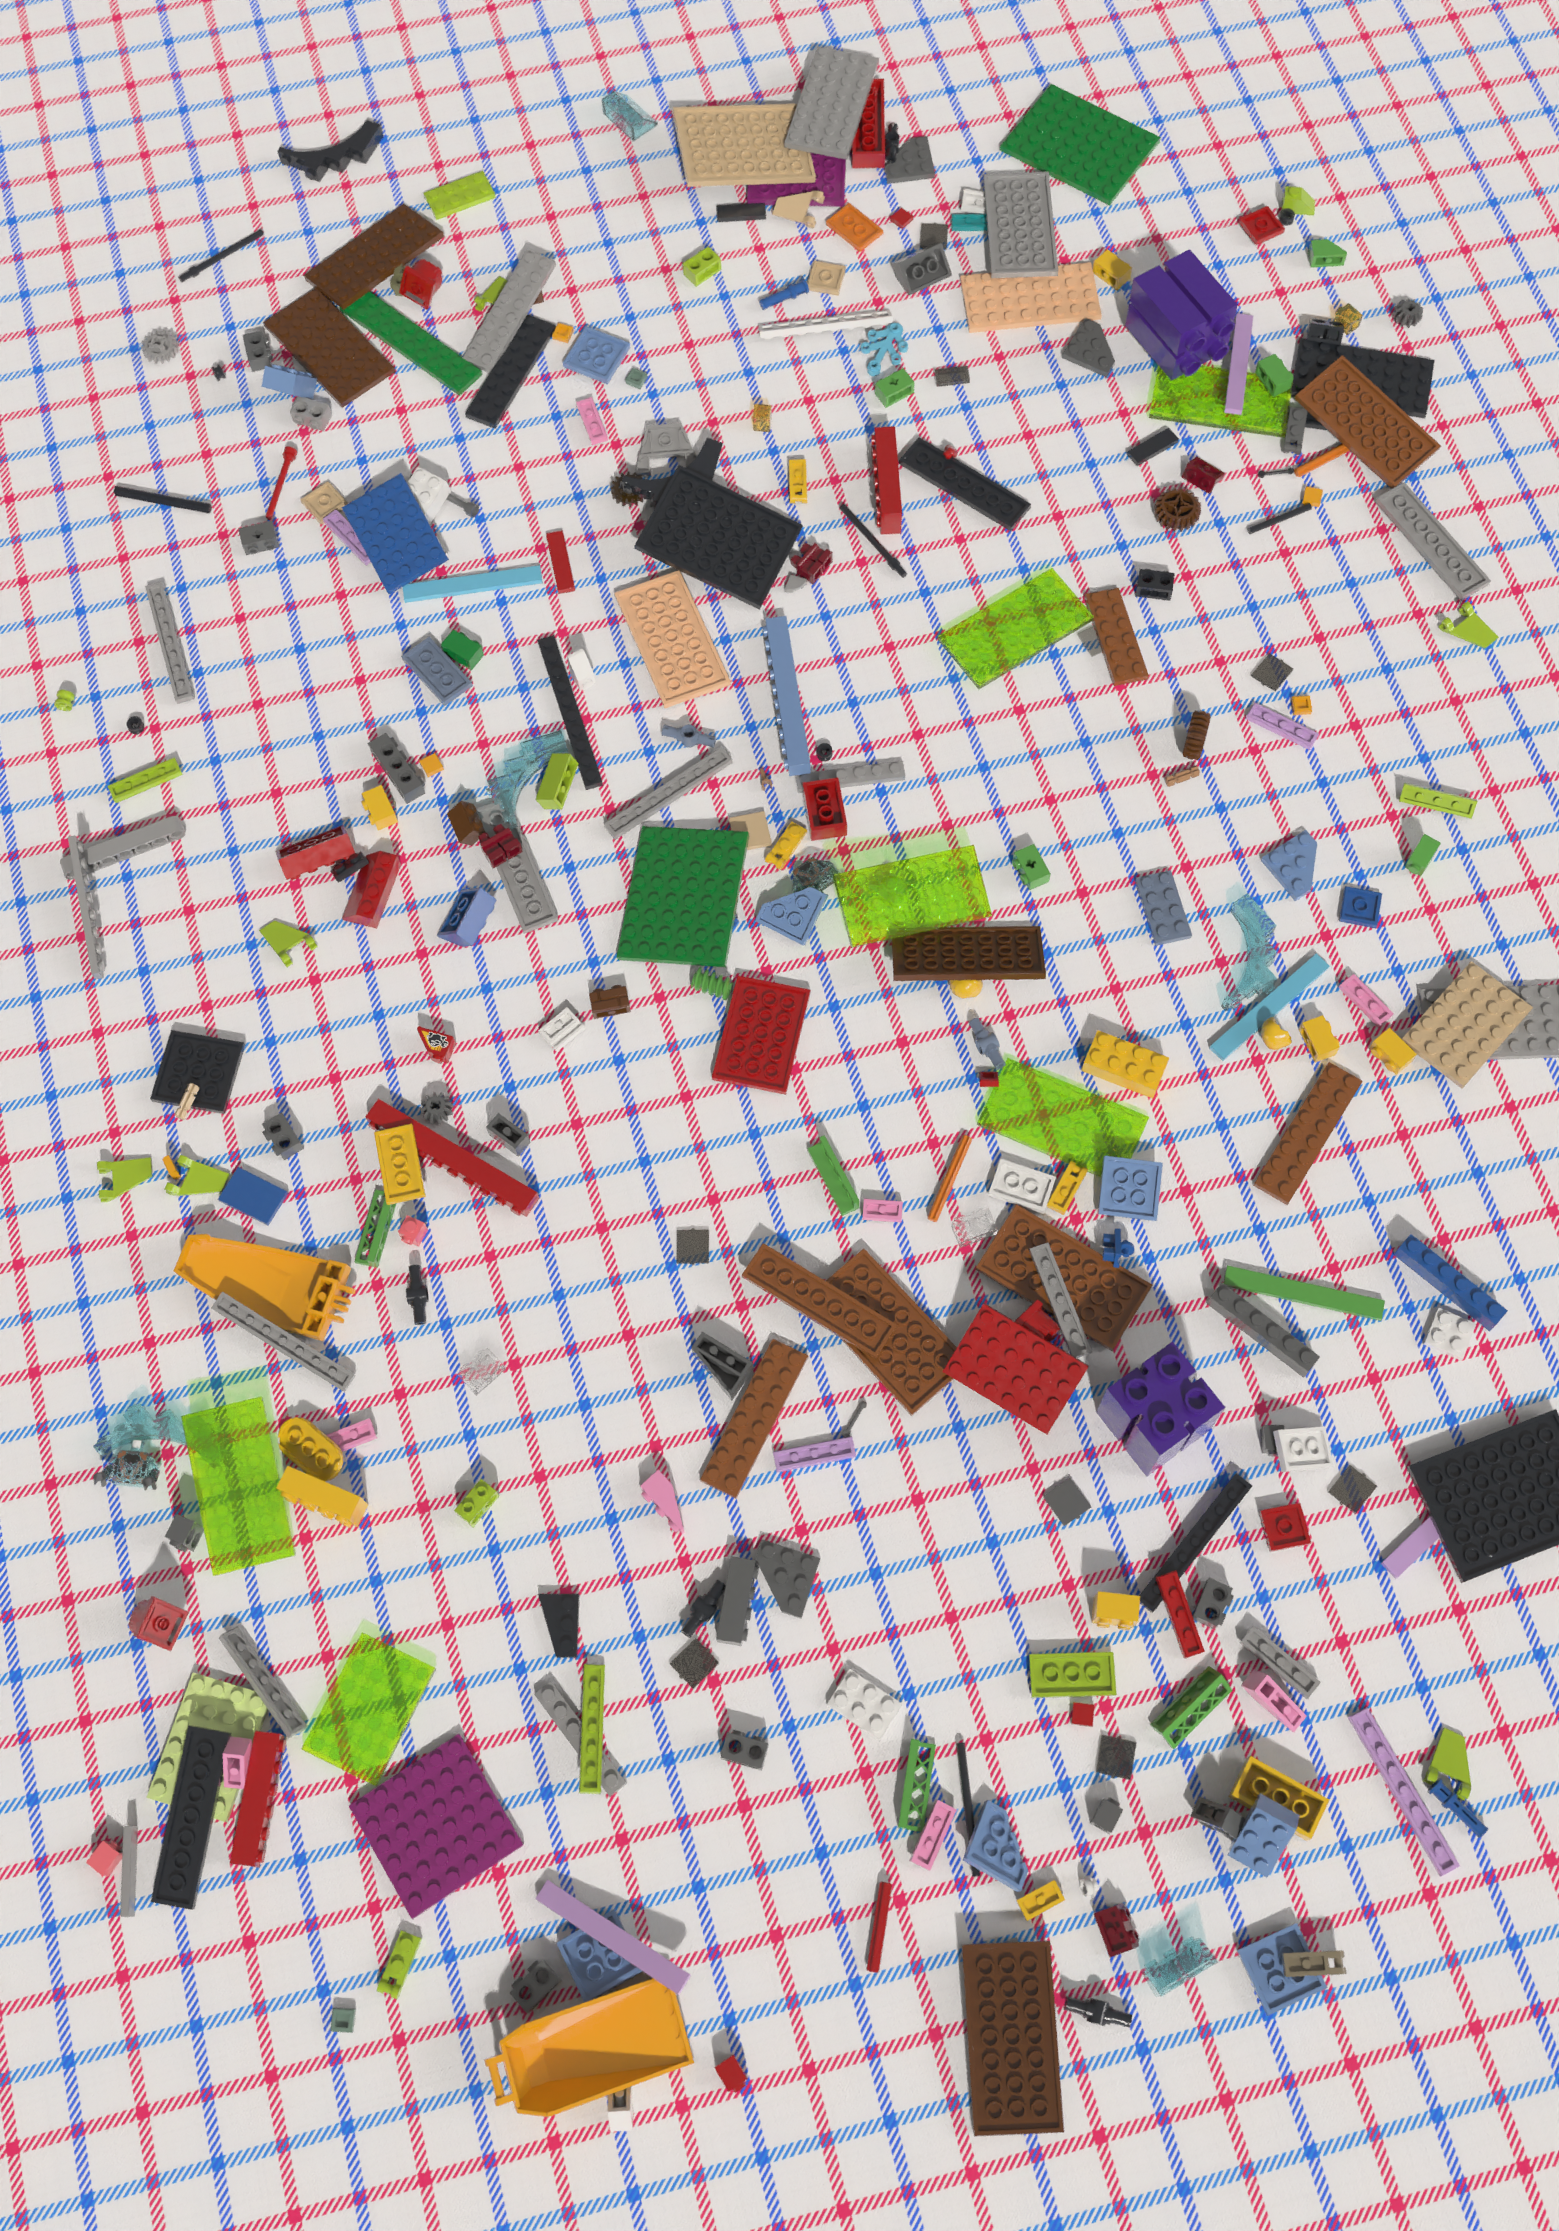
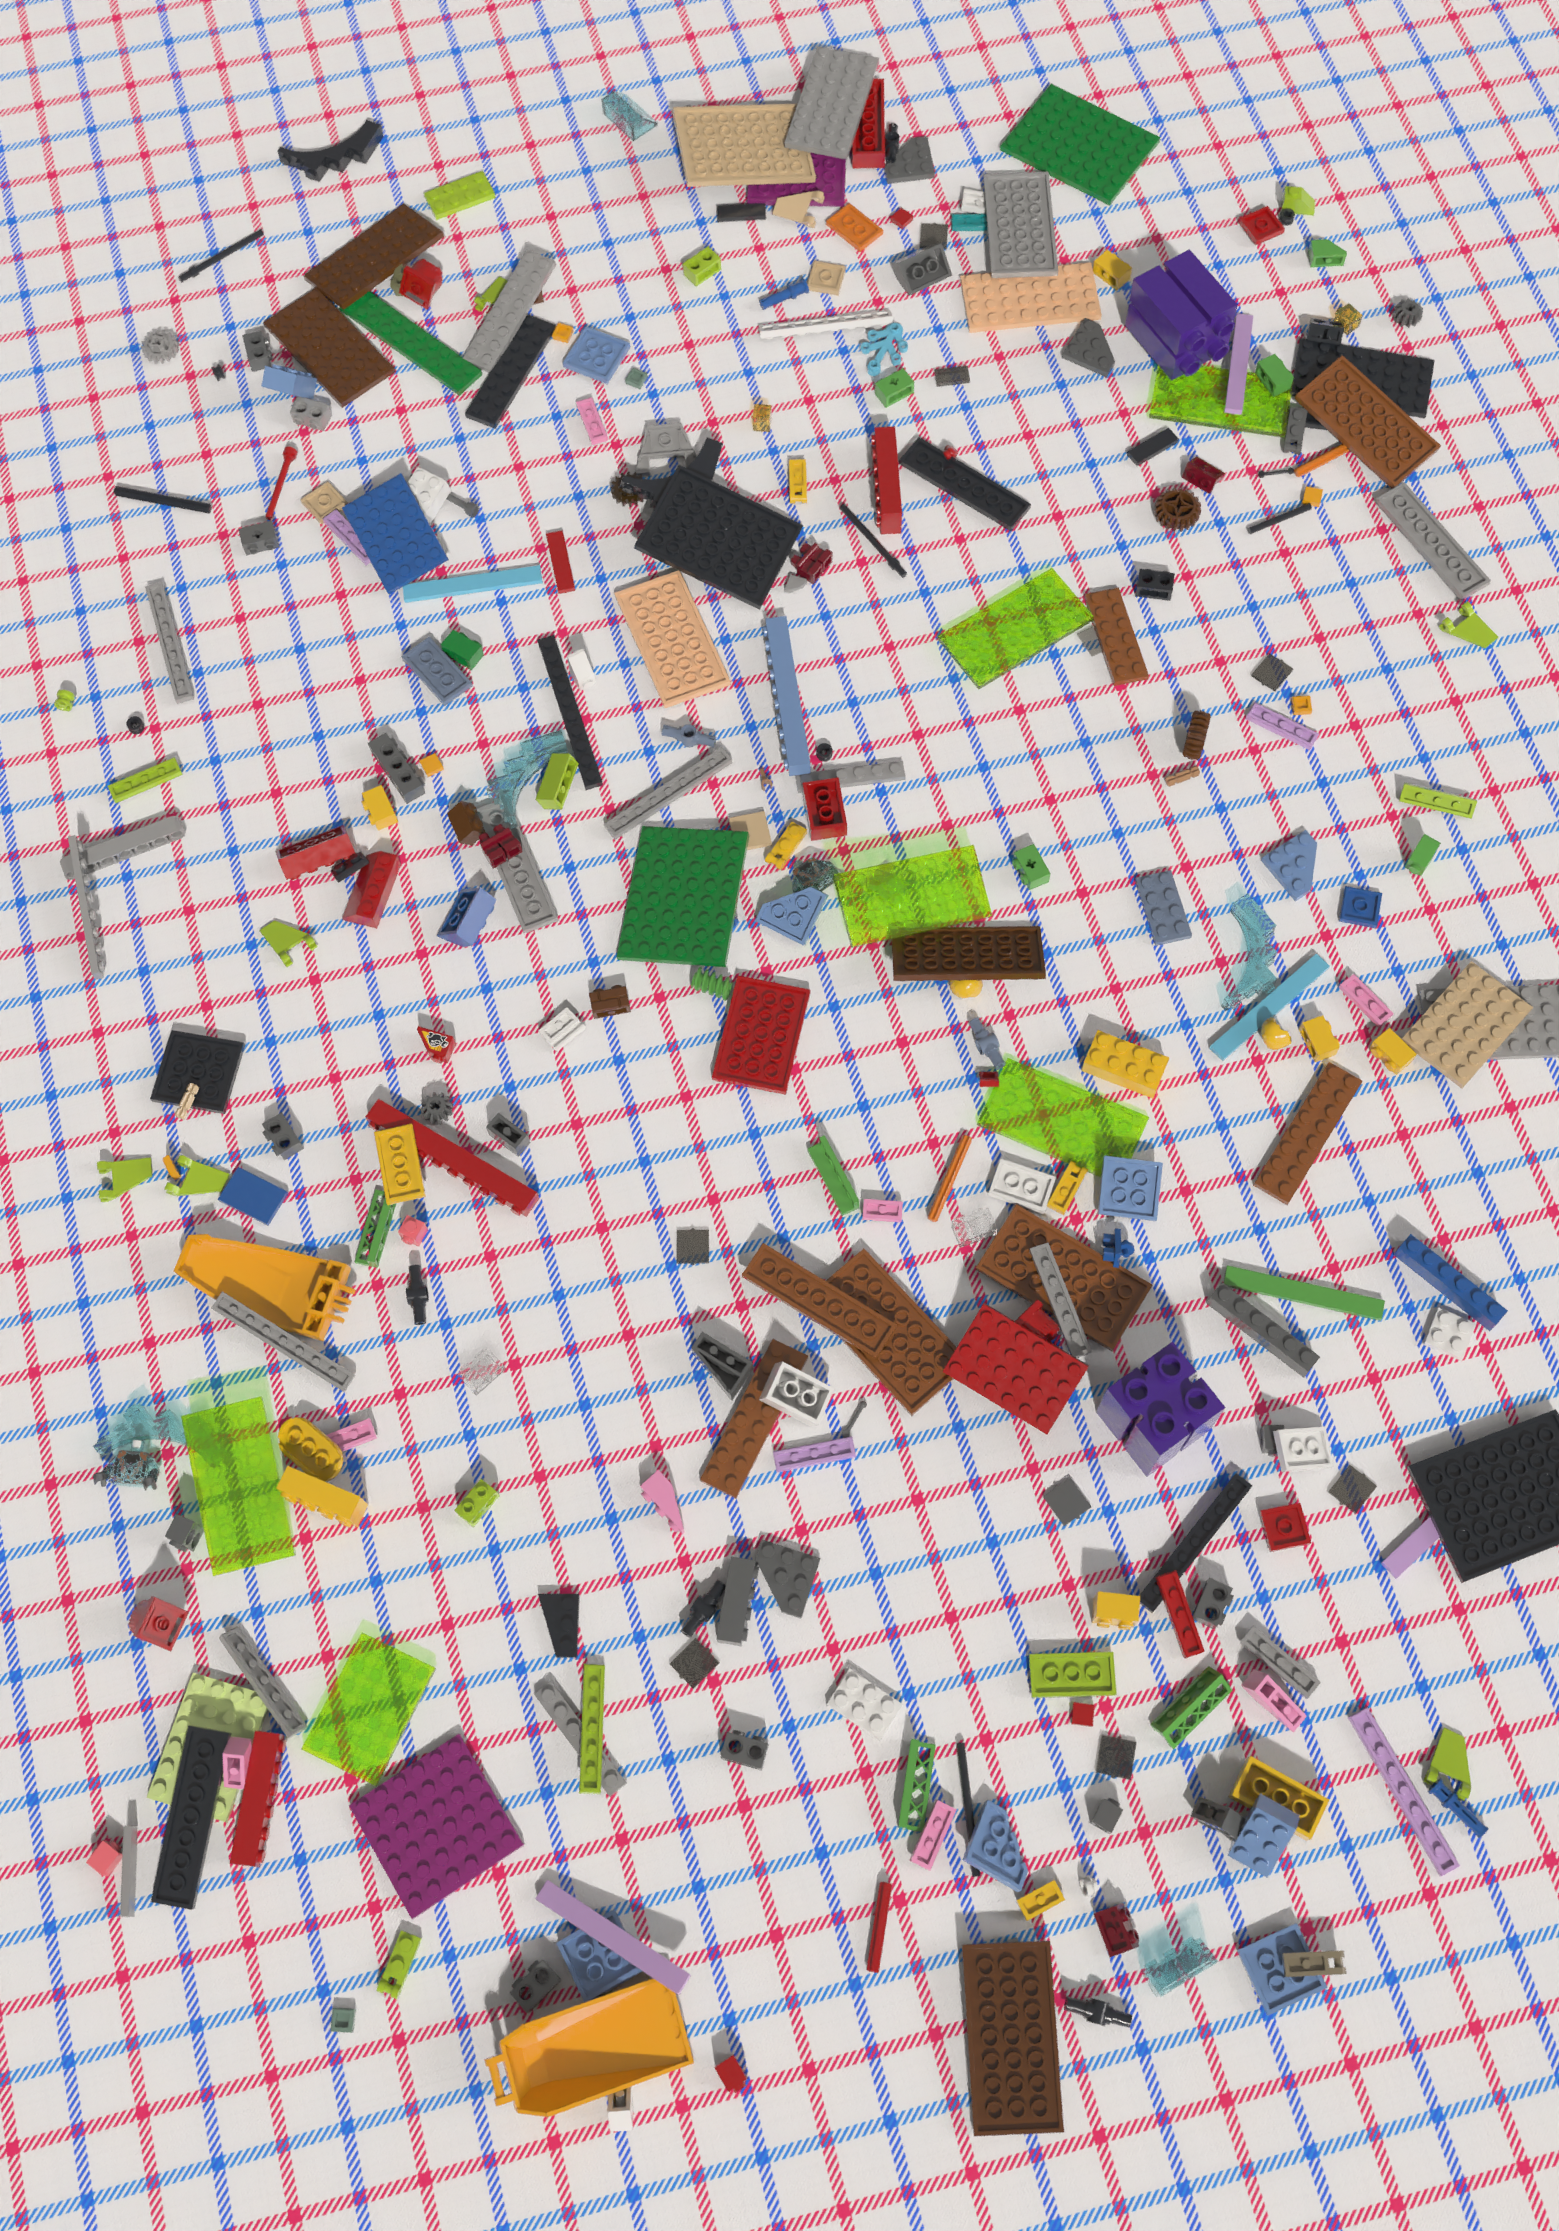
(796, 1394): none -> white brick

